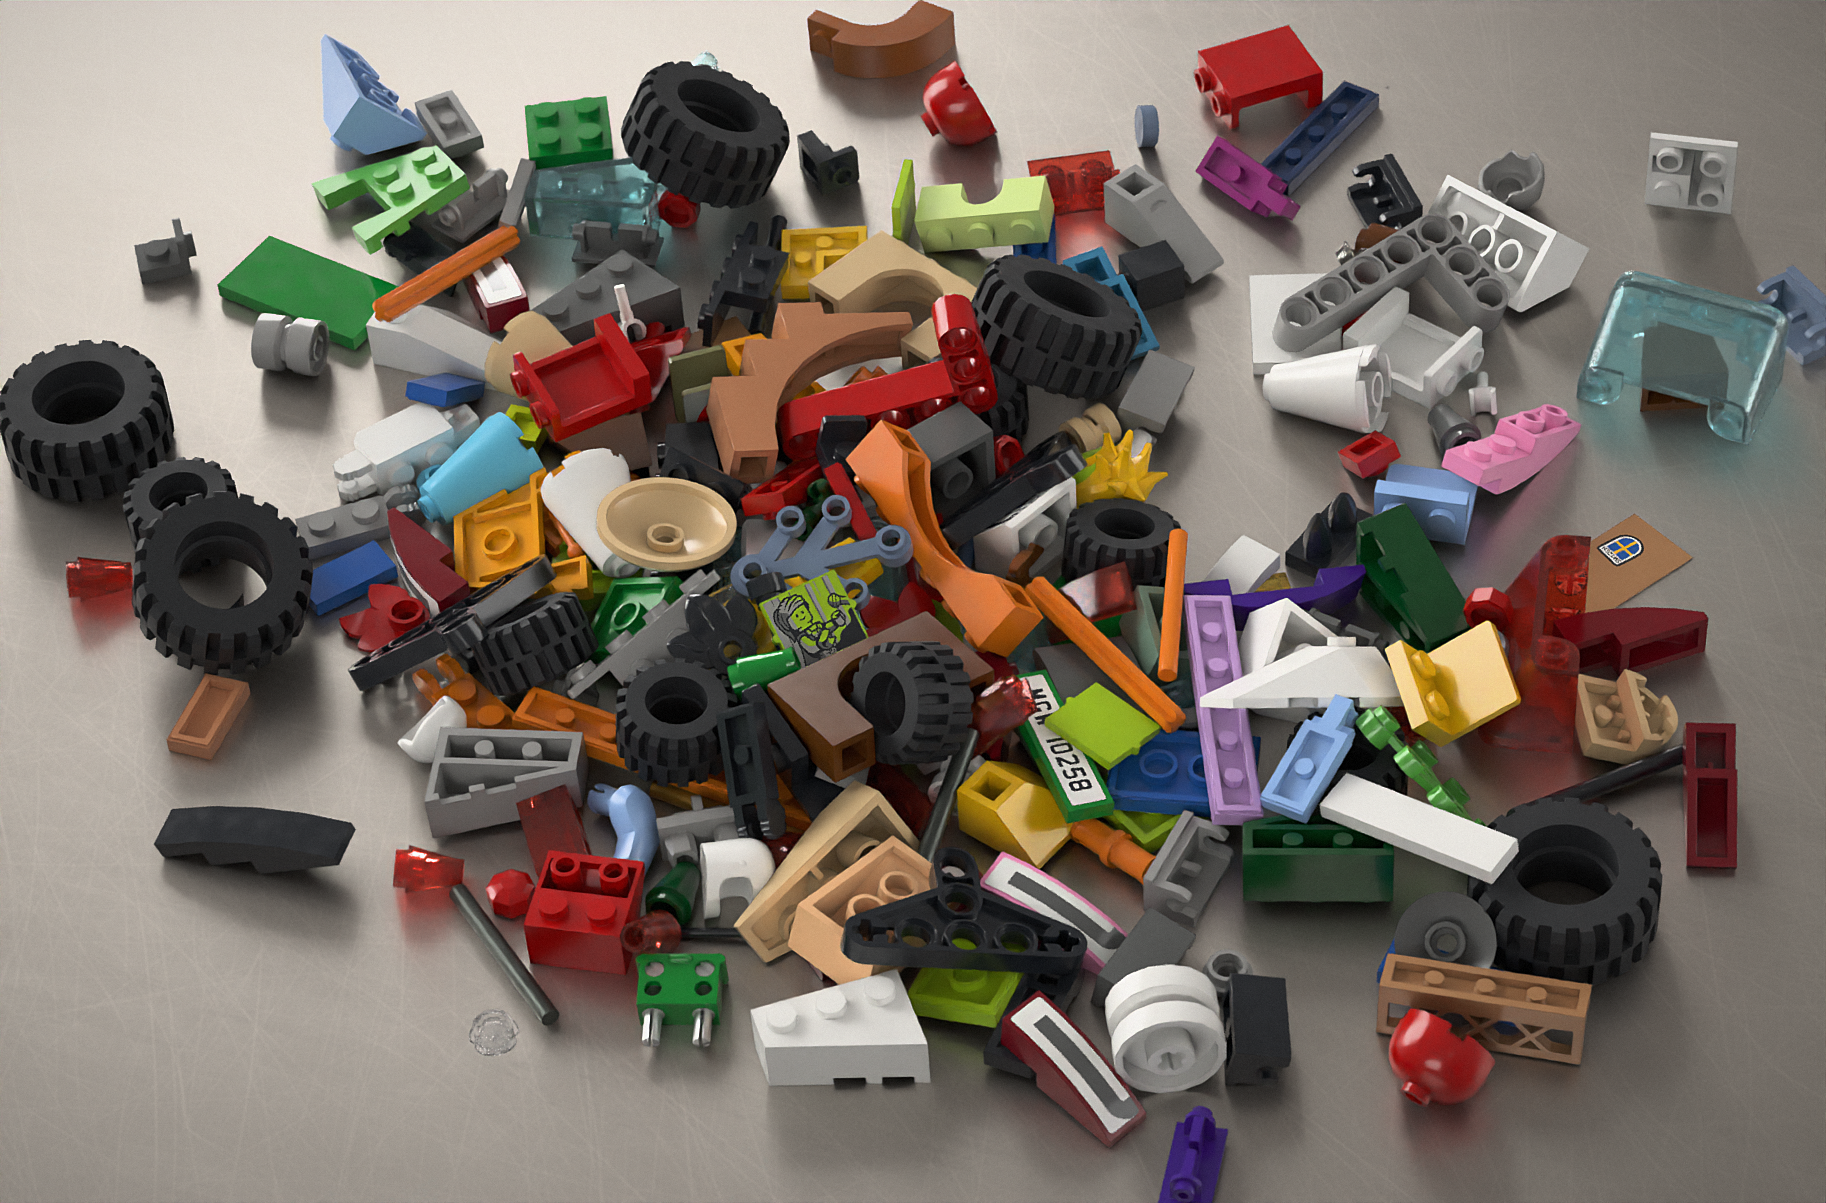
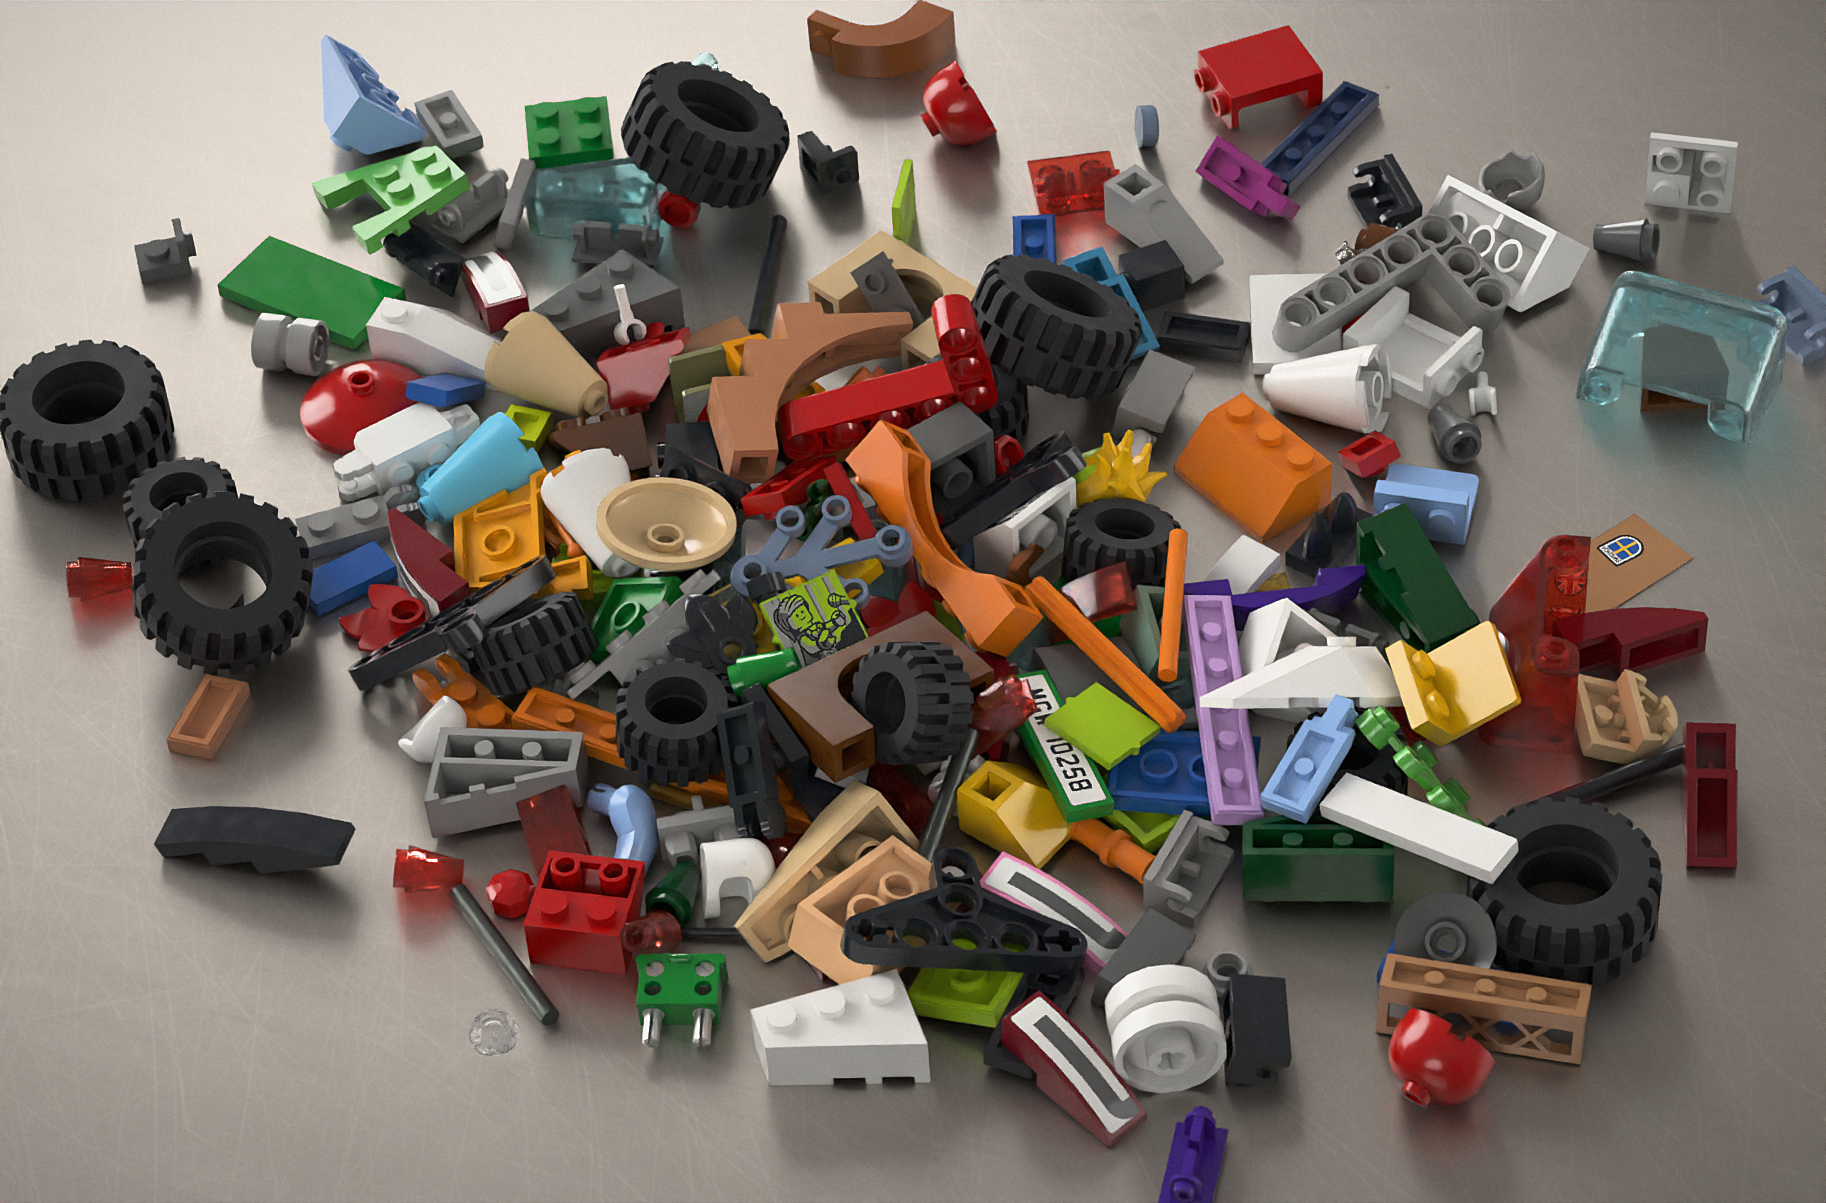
(352, 400): none -> red dish
(445, 274): orange axle -> none
(583, 382): red panel -> none
(746, 282): black bracket -> none
(813, 252): yellow plate -> none
(837, 440): black bracket -> none
(885, 289): none -> dark grey hinge
(1014, 217): yellowish green arch -> none
(1089, 430): tan wheel -> none
(1203, 336): none -> black tile
(1255, 469): none -> orange slope
(1488, 605): red tile -> none
(1515, 450): bright pink slope -> none
(1629, 239): none -> dark grey cone

